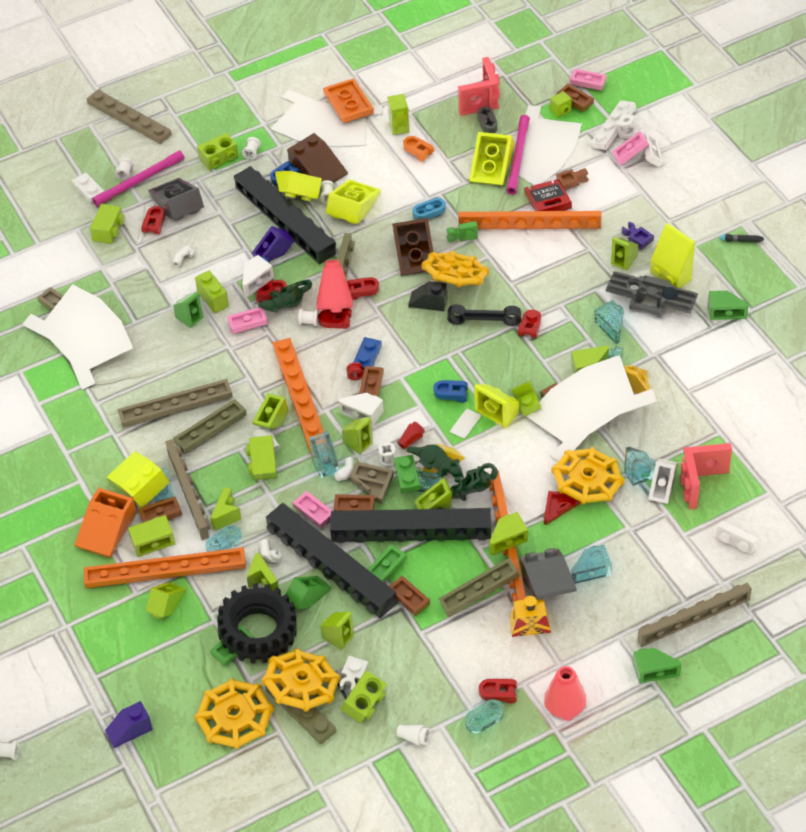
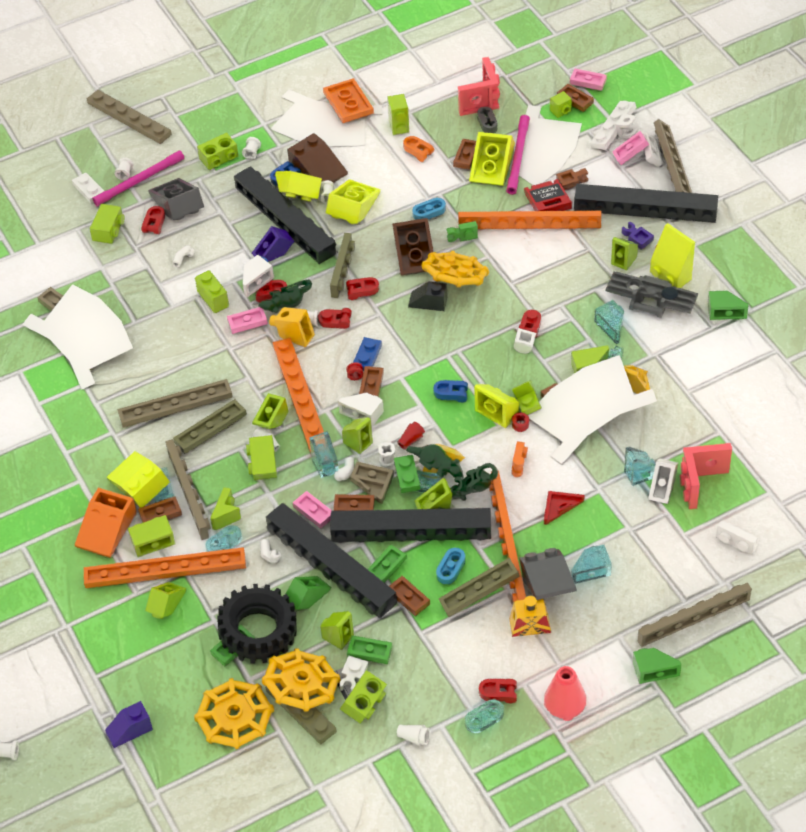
(189, 309): bright green slope -> none
(260, 573): lime slope -> none
(293, 324): none -> yellow torso
(333, 288): coral cone -> none
(370, 649): none -> bright green plate
(449, 567): none -> dark azure plate
(465, 154): none -> dark orange plate
(465, 423): white sticker -> none
(492, 315): black piece -> none
(508, 533): lime slope -> none
(518, 459): none -> orange plate
(520, 417): none -> red bush
(524, 341): none -> white brick
(597, 465): yellow plate -> none
(646, 203): none -> black brick
(672, 157): none -> dark tan plate
(741, 238): black piece -> none

